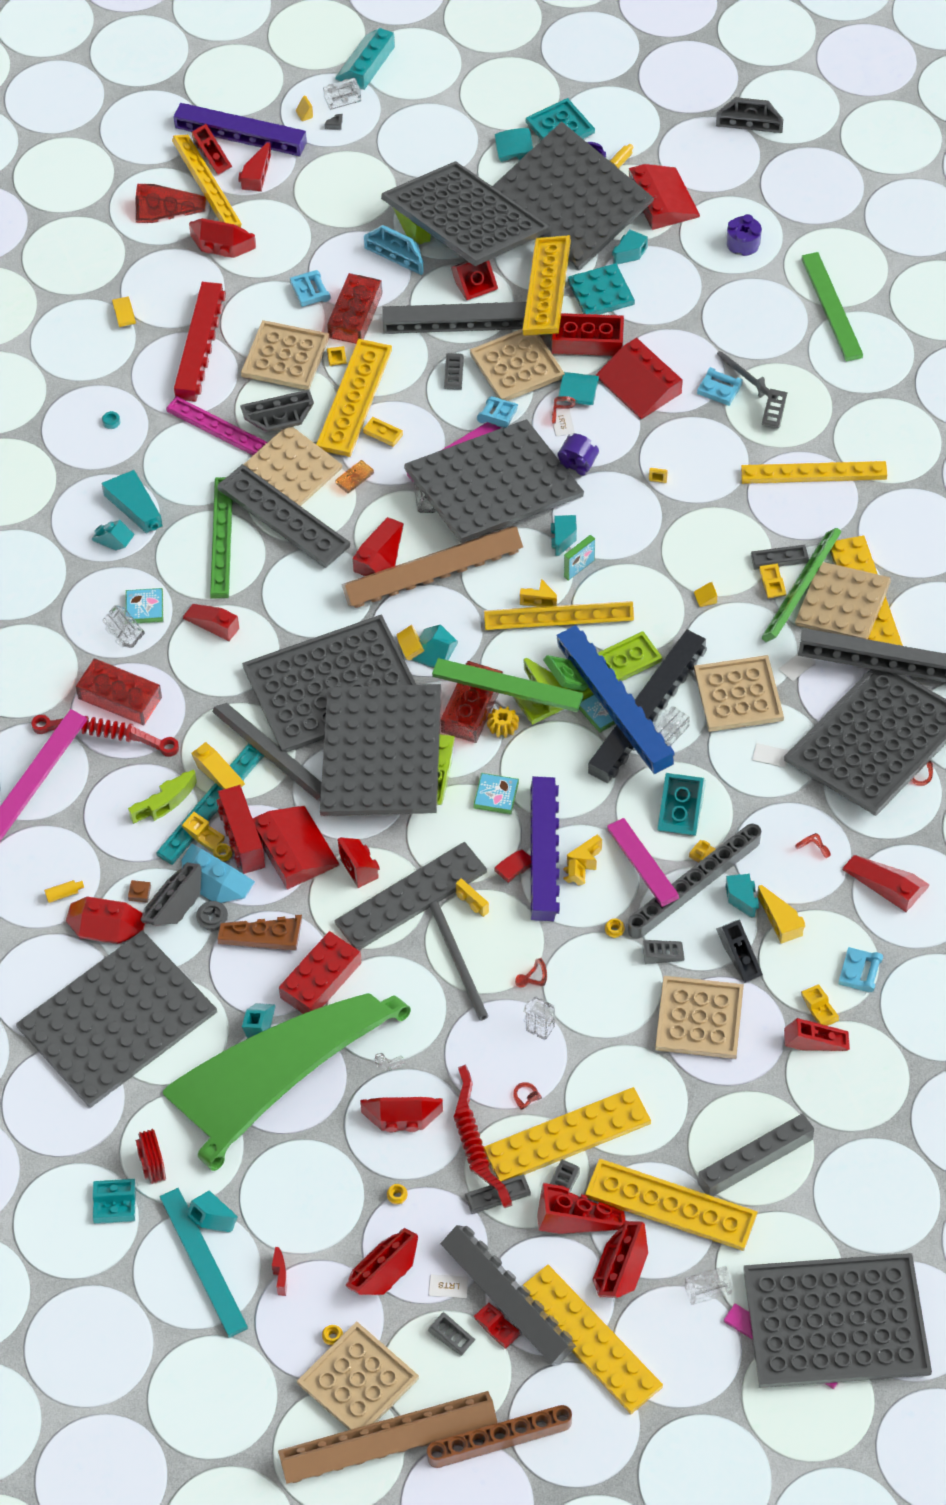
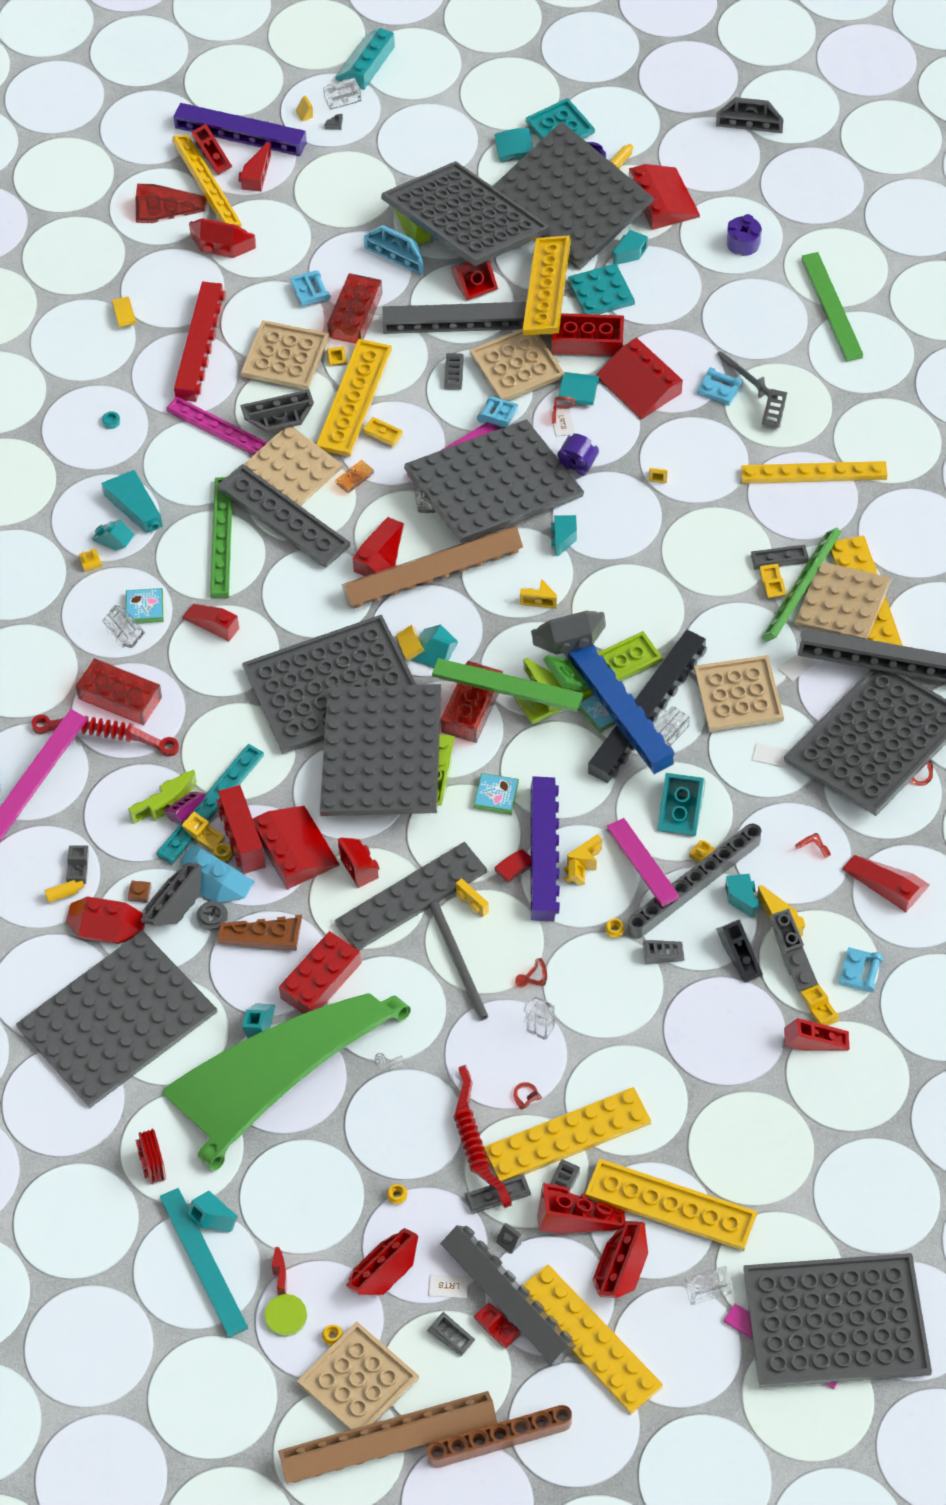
(77, 863): none -> dark grey slope
(90, 560): none -> yellow tile
(114, 1201): teal slope -> none
(184, 807): none -> magenta slope
(215, 767): yellow slope -> none
(269, 749): dark grey tile -> none
(285, 1315): none -> lime tile
(401, 1113): red wedge -> none
(502, 721): yellow gear -> none
(509, 1238): none -> dark grey slope
(559, 615): yellow plate -> none
(569, 632): none -> dark grey wedge
(579, 557): tile -> none
(699, 1017): tan plate -> none
(706, 595): yellow slope -> none
(756, 1155): dark grey brick -> none
(792, 950): none -> dark grey slope

